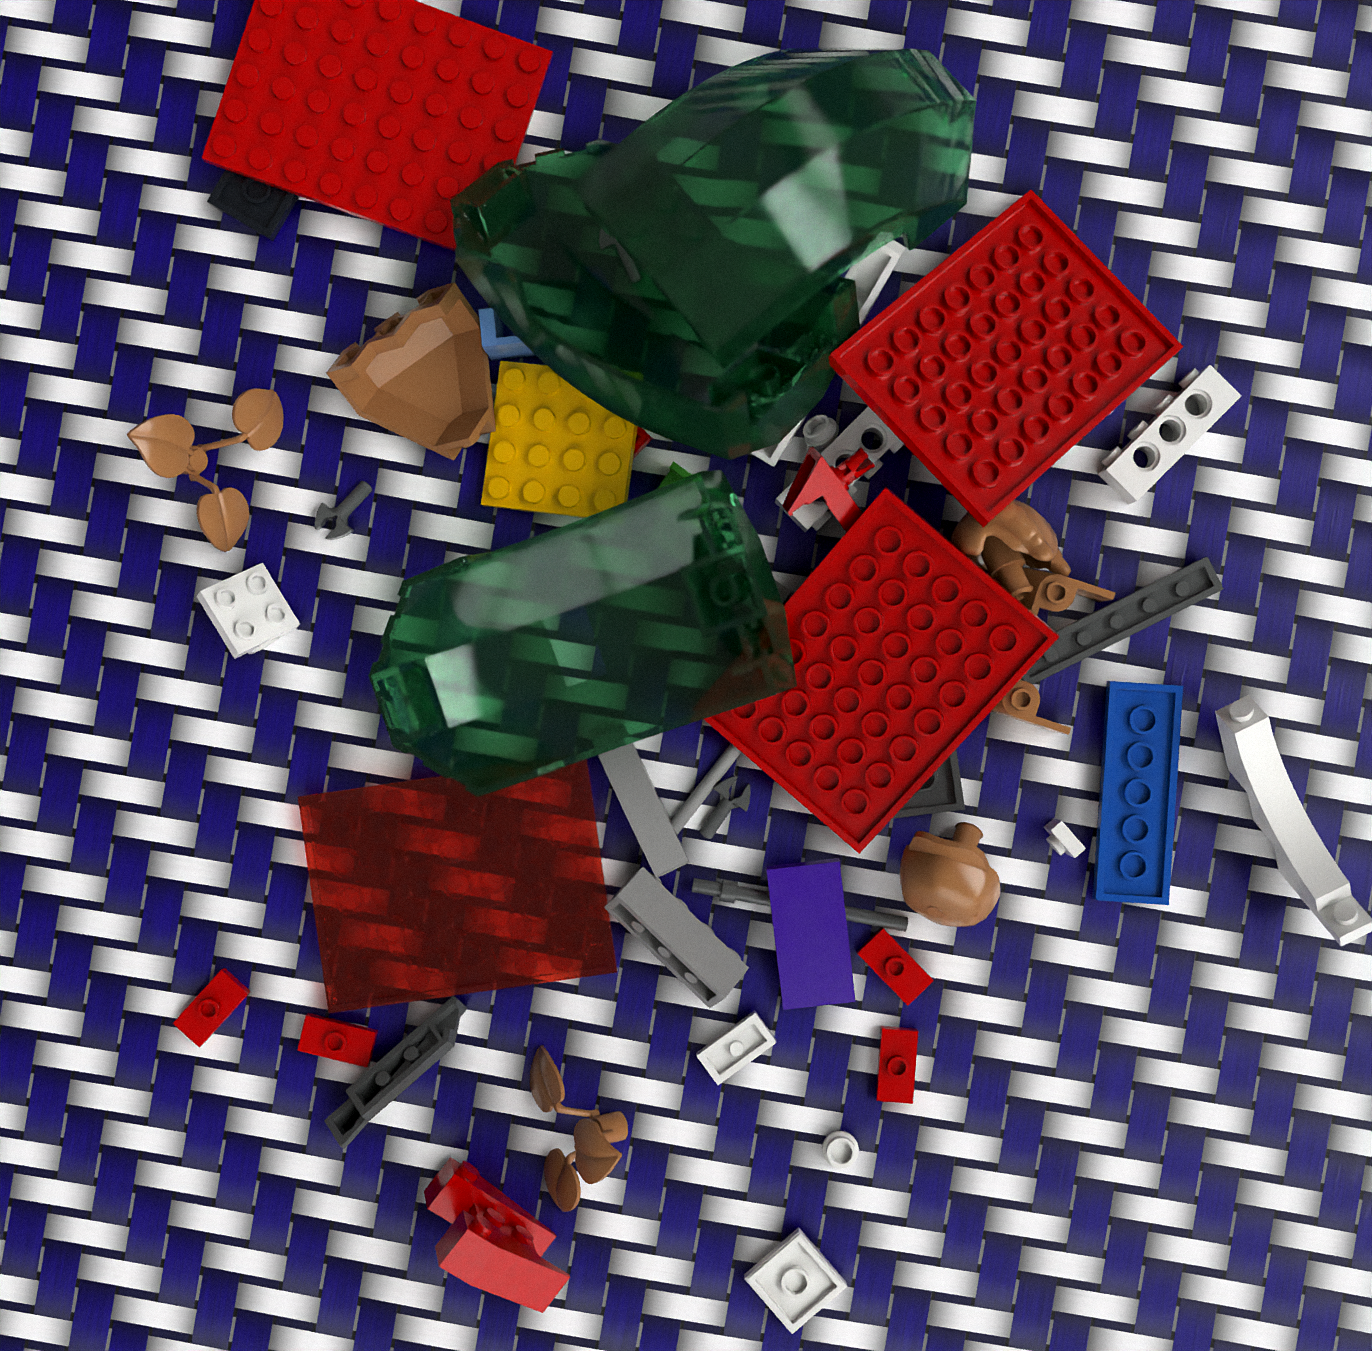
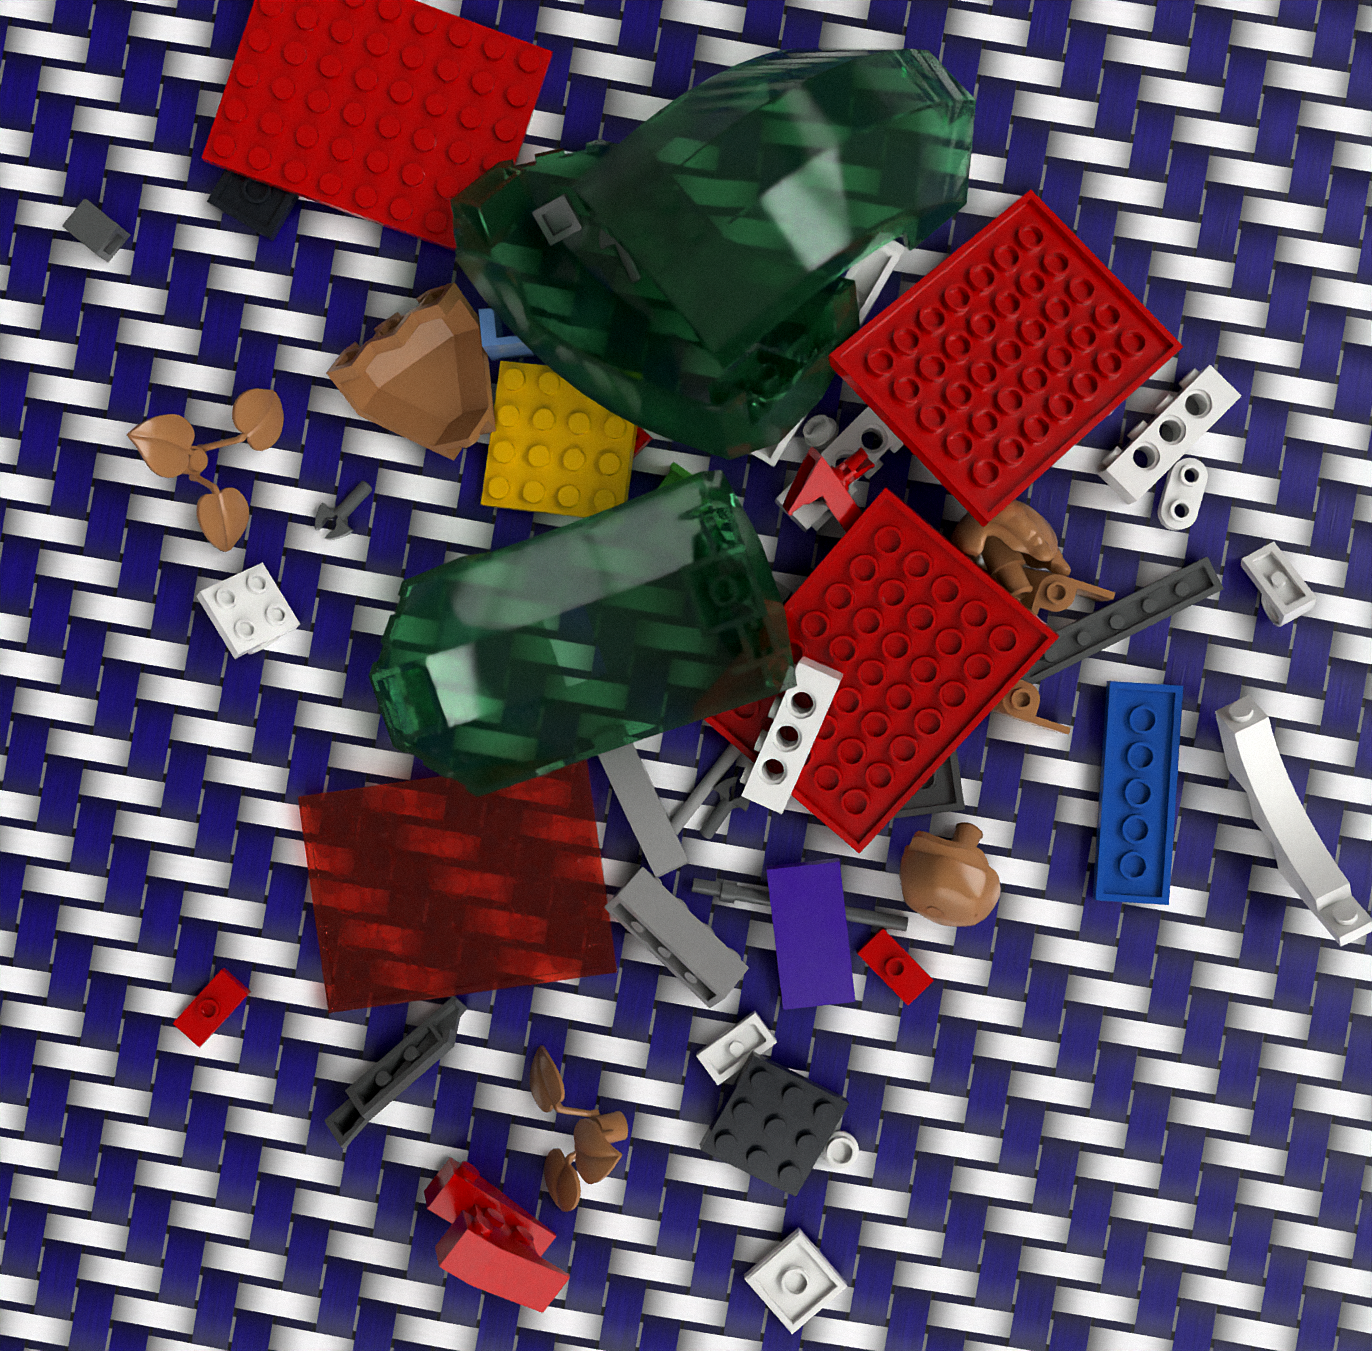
(96, 230): none -> dark grey panel
(337, 1040): red plate -> none
(558, 219): none -> dark grey panel
(774, 1124): none -> black plate
(775, 789): none -> white brick
(896, 1064): red plate -> none
(1062, 839): white plate -> none
(1181, 492): none -> white plate
(1282, 588): none -> white plate

